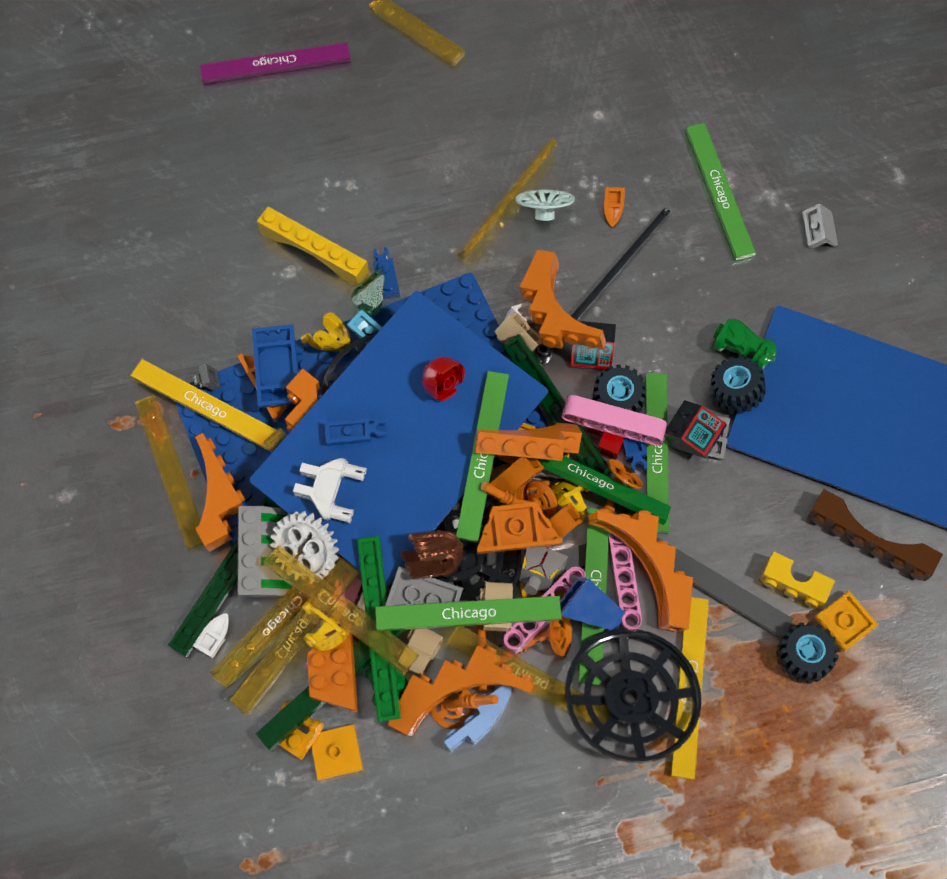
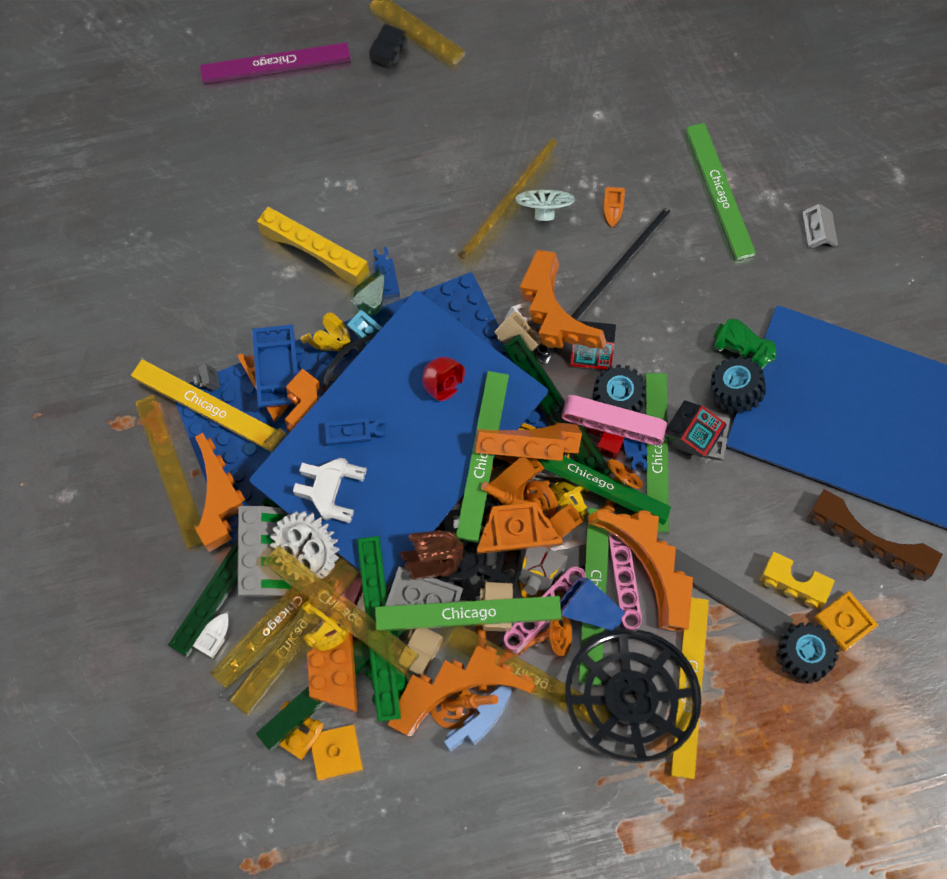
(388, 45): none -> black brick

